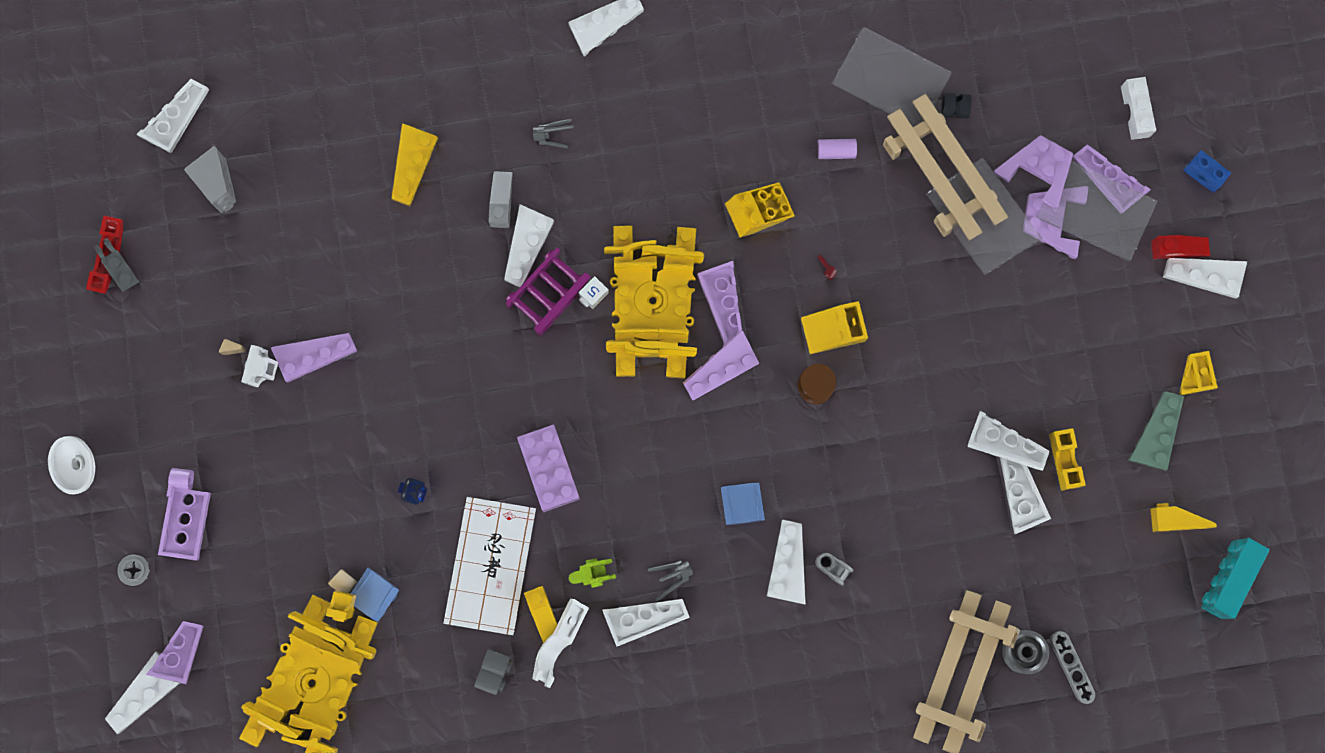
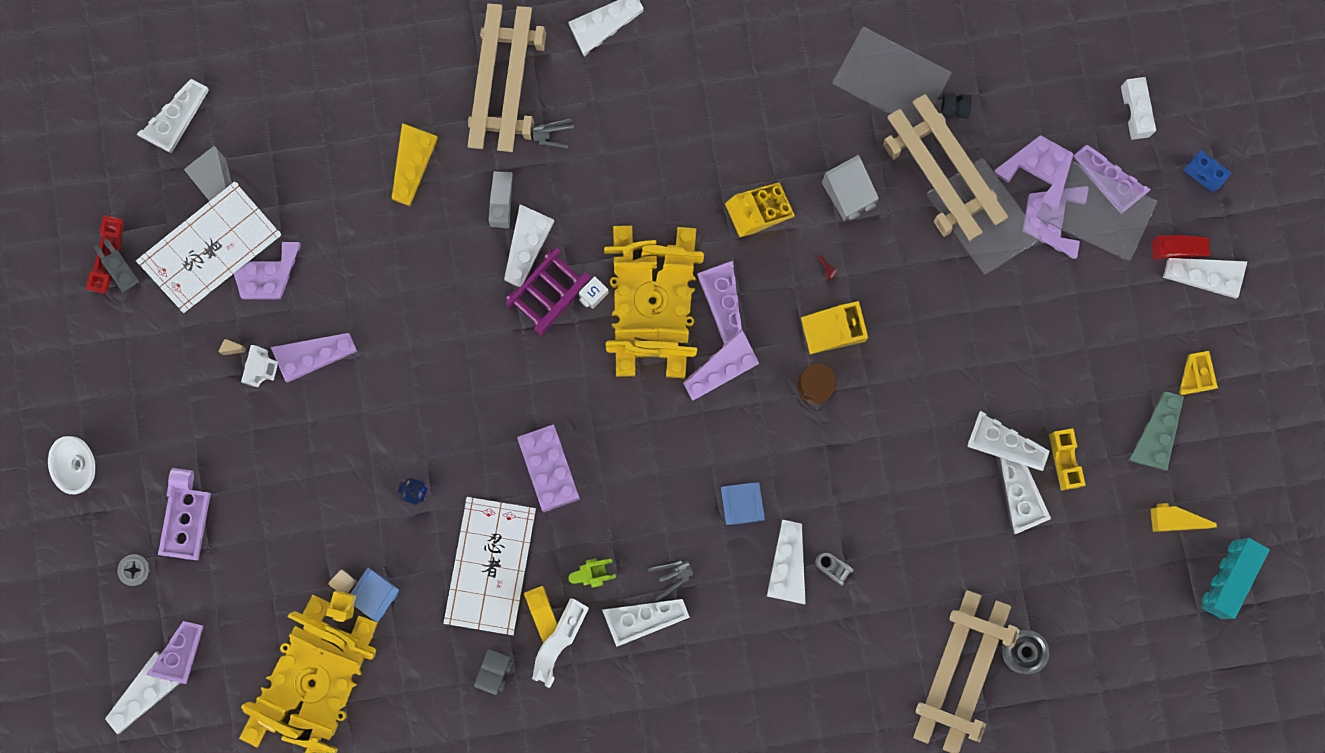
(208, 247): none -> clear piece
(267, 279): none -> lavender wing
(520, 38): none -> tan fence
(837, 148): lavender brick -> none
(850, 188): none -> light grey slope
(1076, 665): light grey beam -> none

